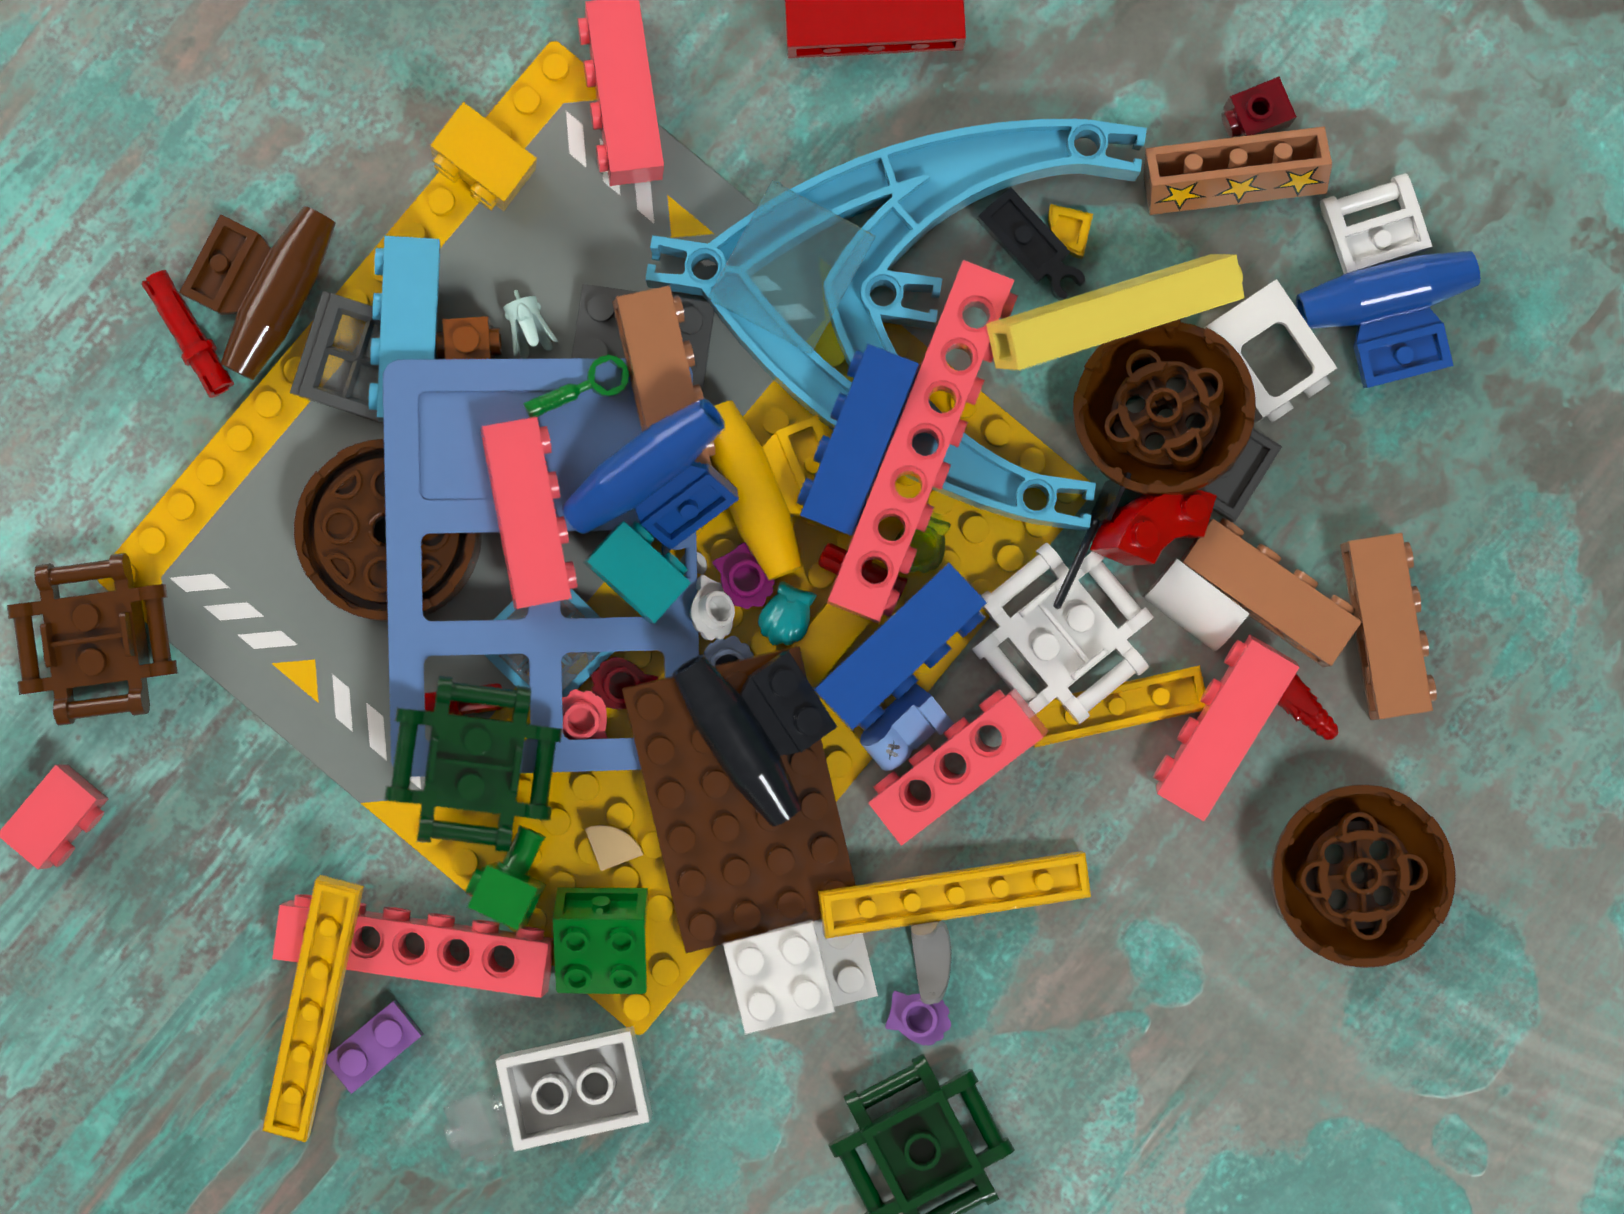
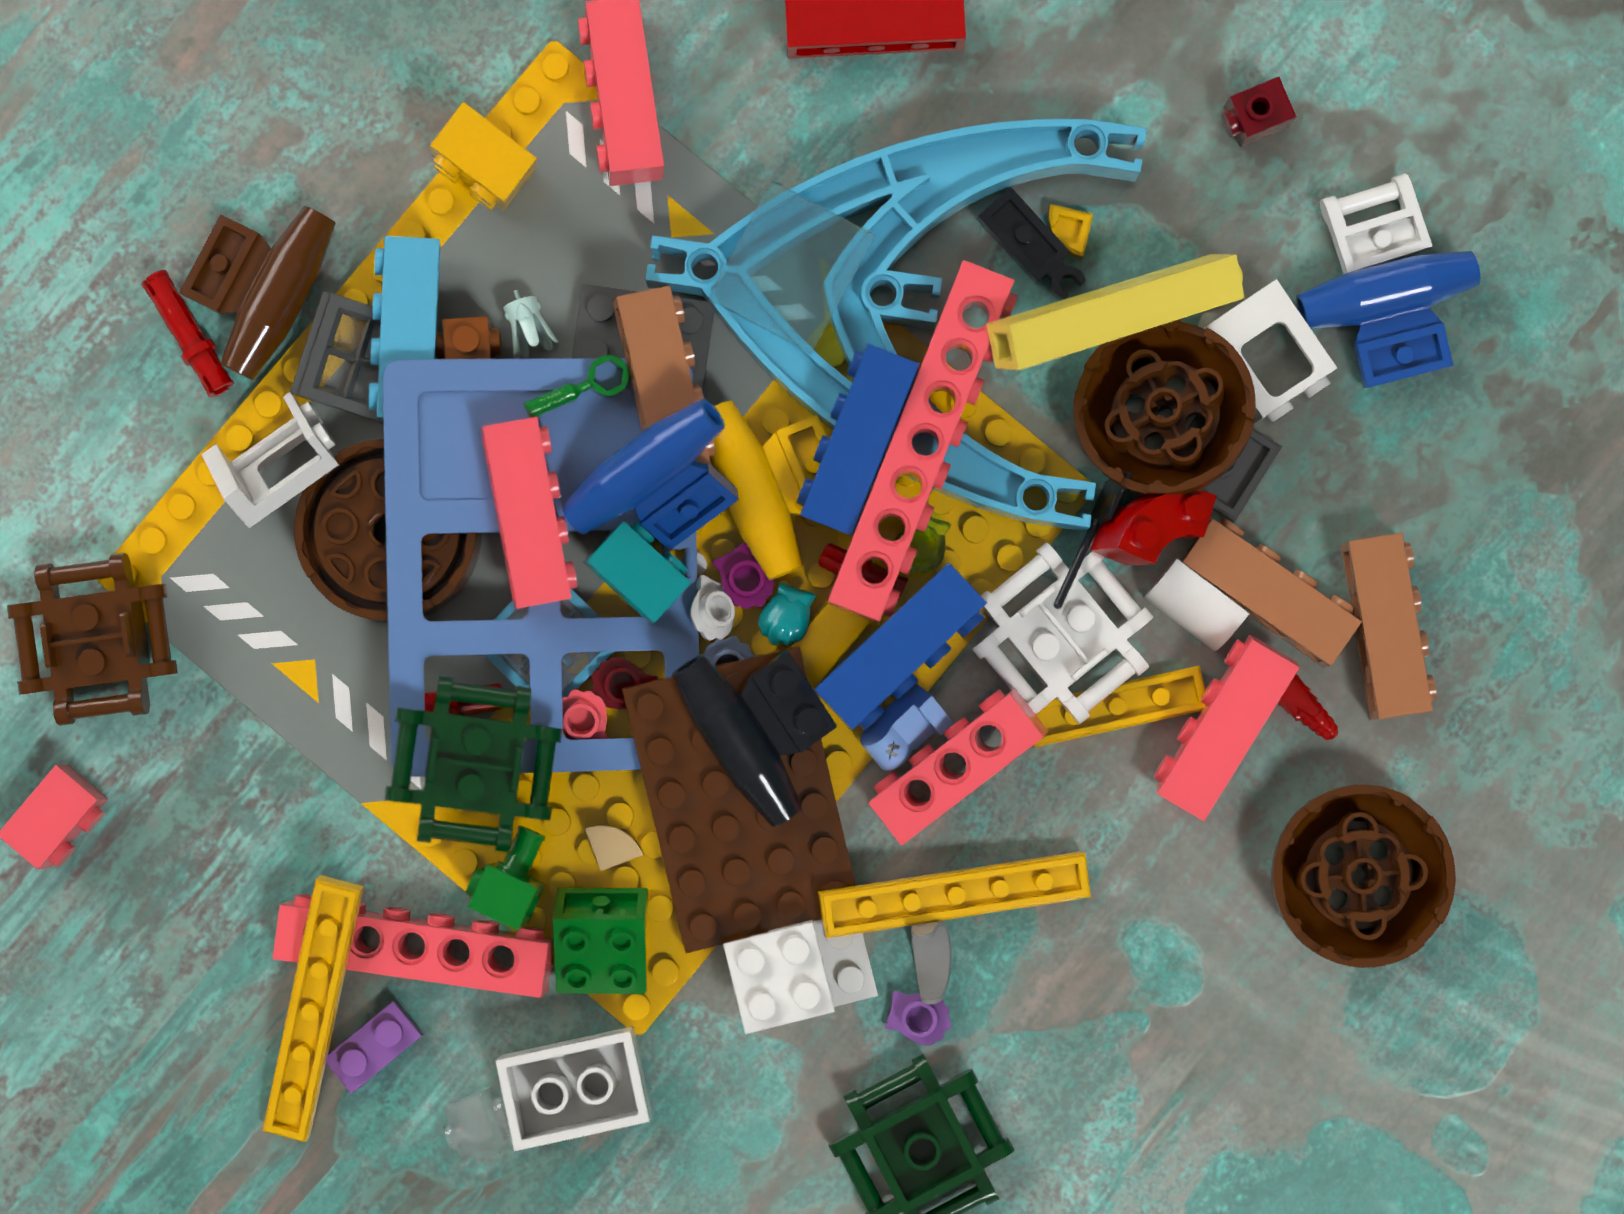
(242, 479): none -> white window
(1237, 170): nougat brick -> none

